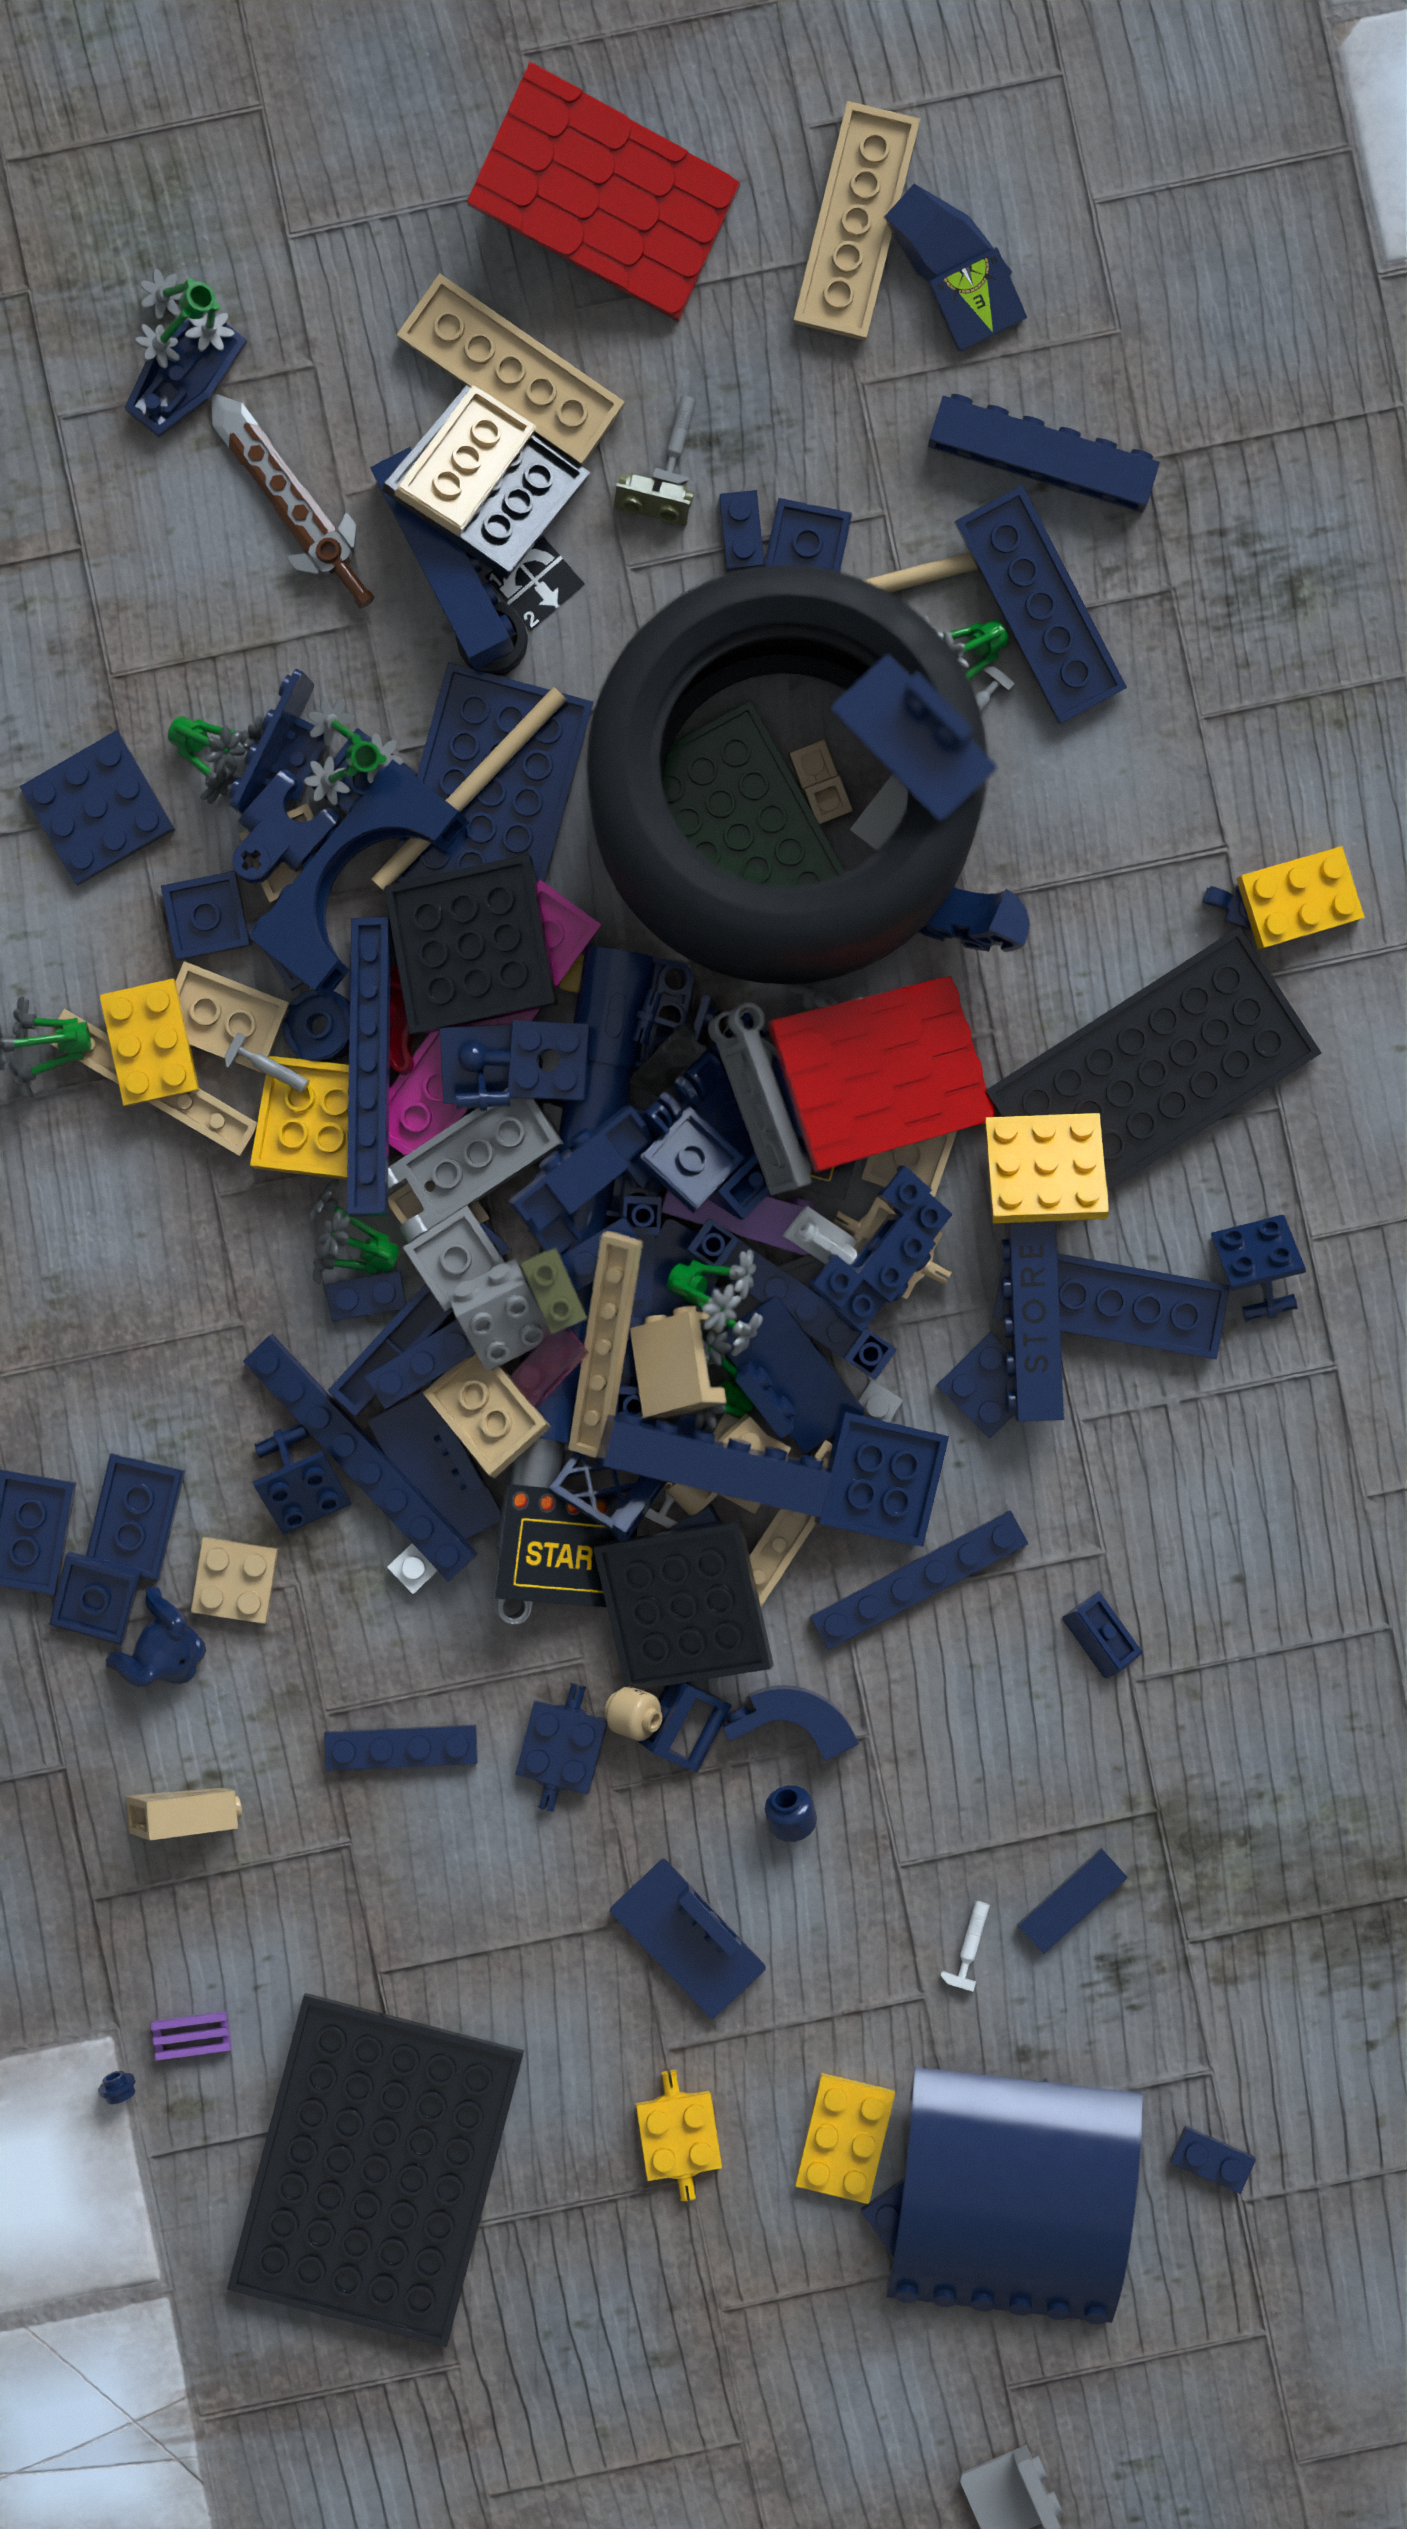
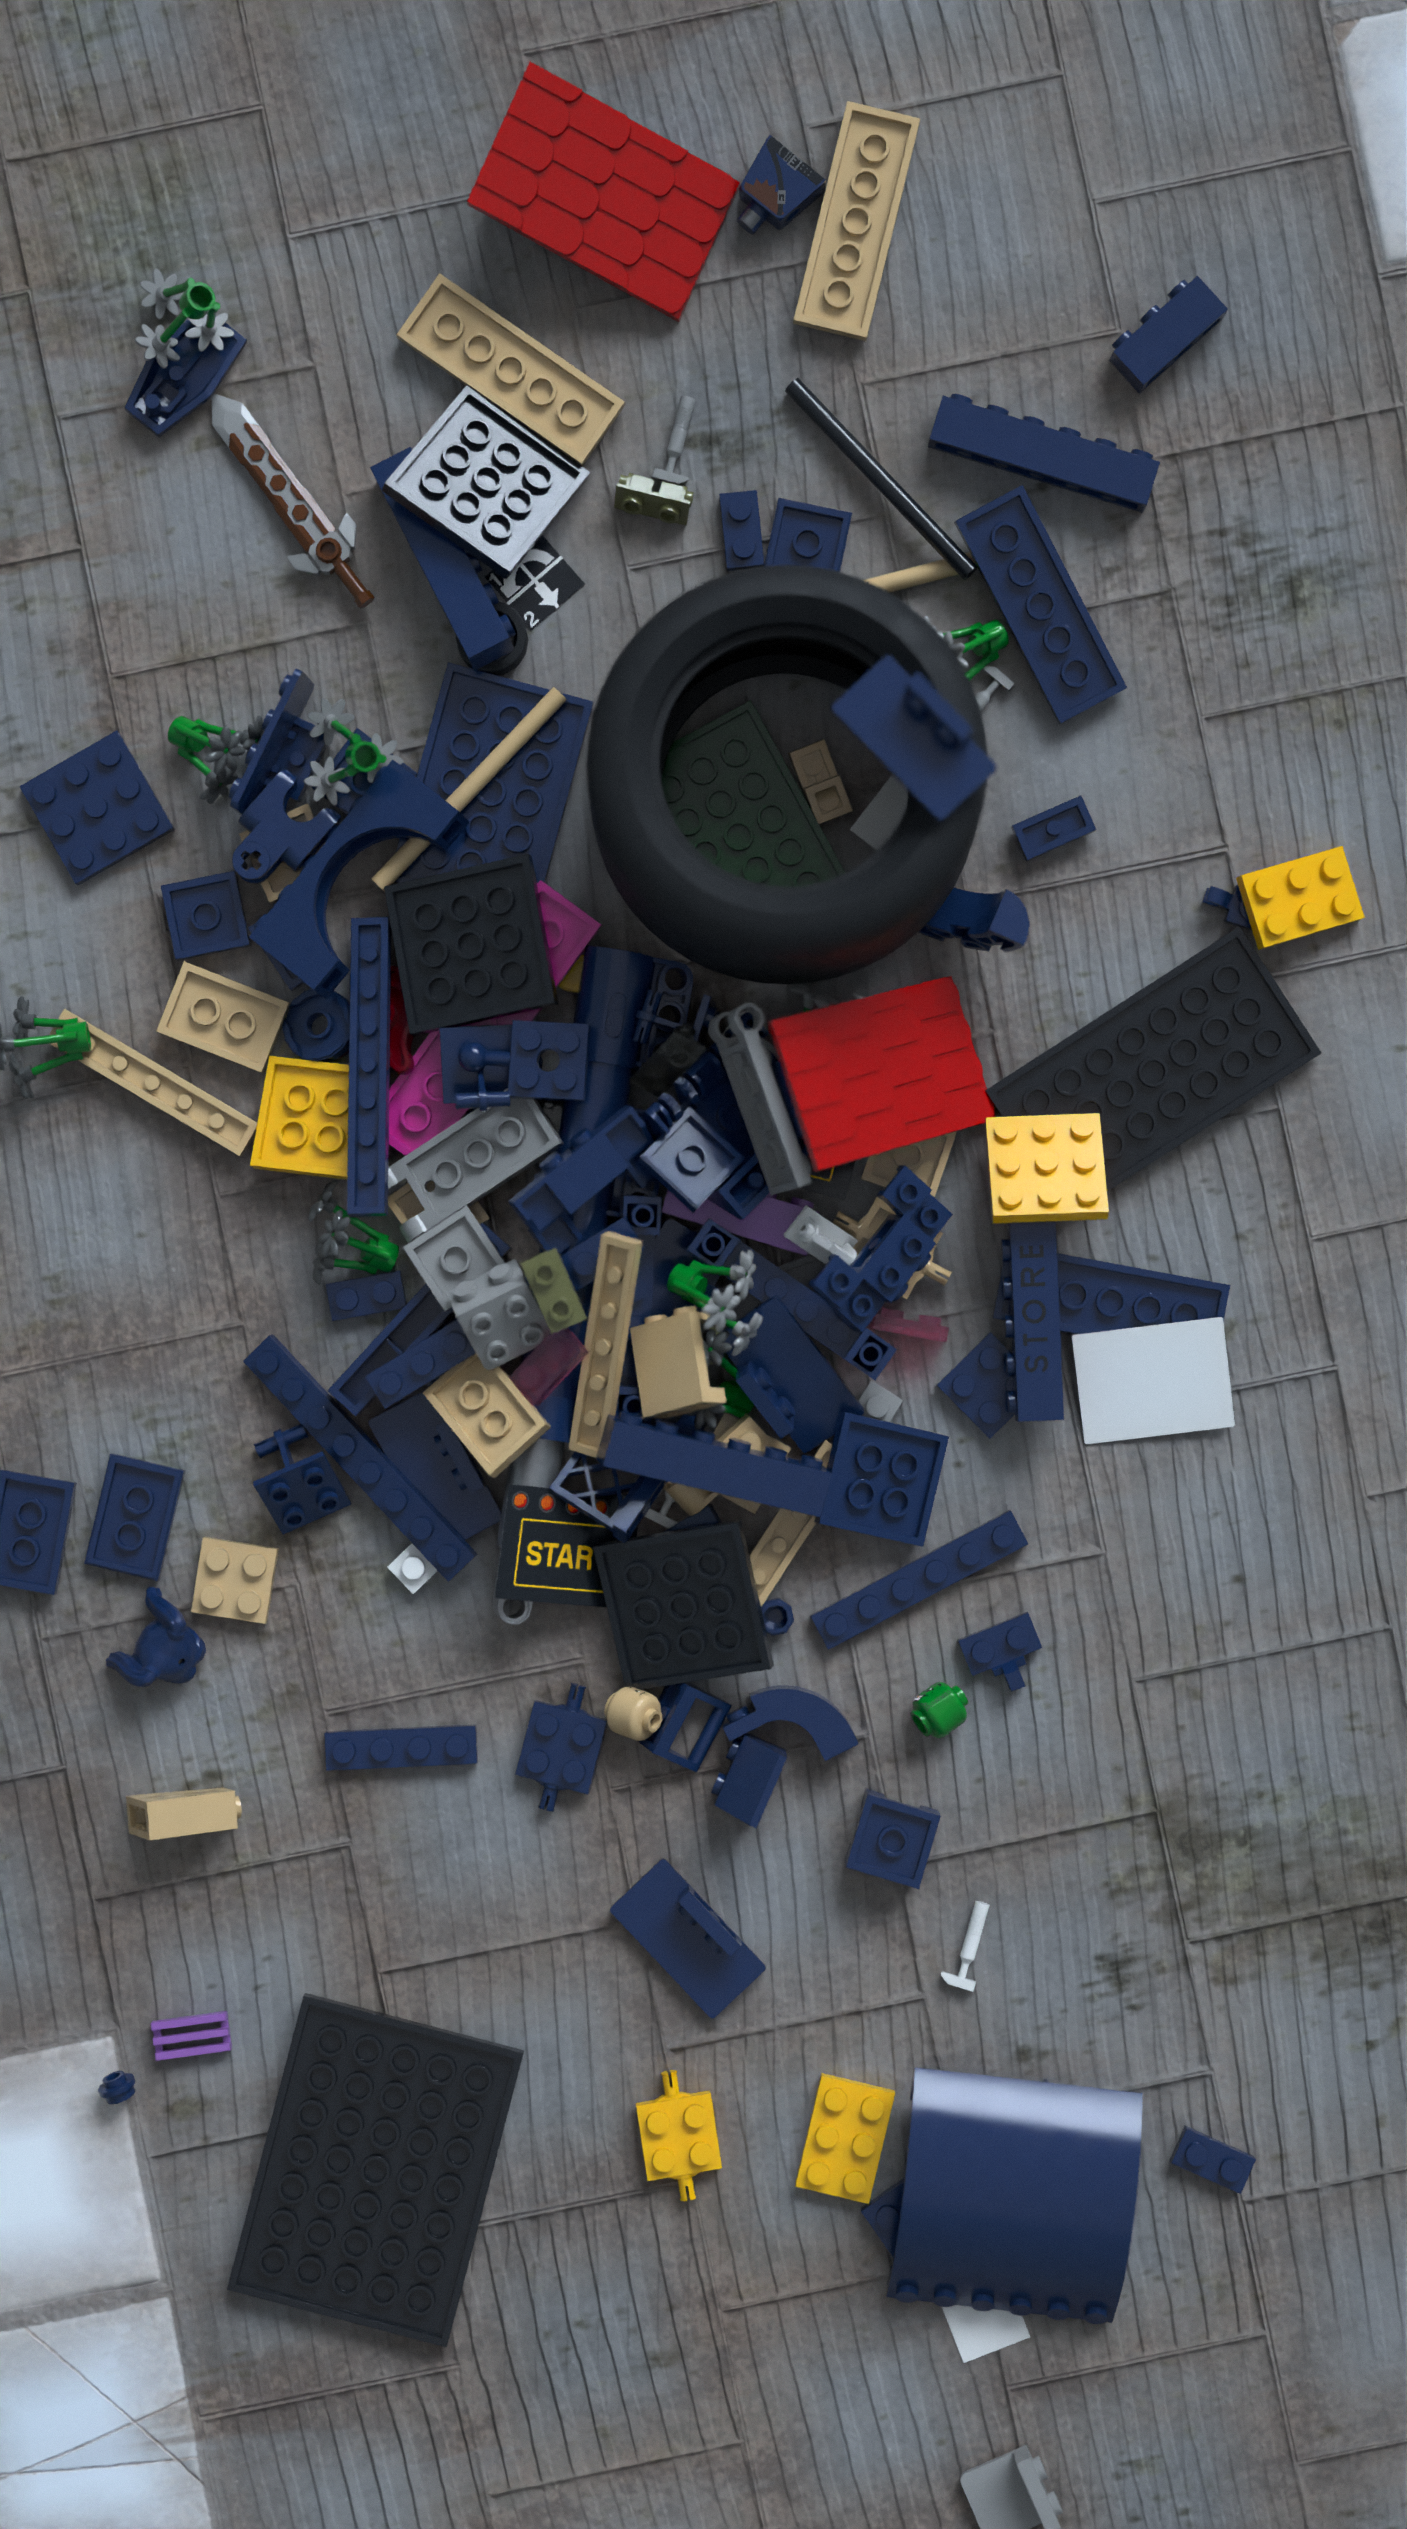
(95, 1598): dark blue tile -> none
(149, 1042): yellow plate -> none
(265, 1064): light grey piece -> none
(465, 460): tile -> none
(749, 1778): none -> dark blue slope
(777, 188): none -> dark blue torso
(777, 1616): none -> dark blue tile
(790, 1813): dark blue head -> none
(881, 479): none -> black piece
(892, 1839): none -> dark blue panel
(926, 1327): none -> clear pink plate
(934, 233): dark blue piece -> none
(939, 1710): none -> green head
(977, 299): dark blue tile -> none
(983, 2331): none -> white sticker
(1001, 1648): none -> dark blue hinge
(1053, 828): none -> dark blue plate
(1072, 1900): dark blue tile -> none
(1102, 1635): dark blue slope -> none
(1153, 1380): none -> white sticker
(1167, 333): none -> dark blue brick
(1260, 1255): dark blue plate -> none

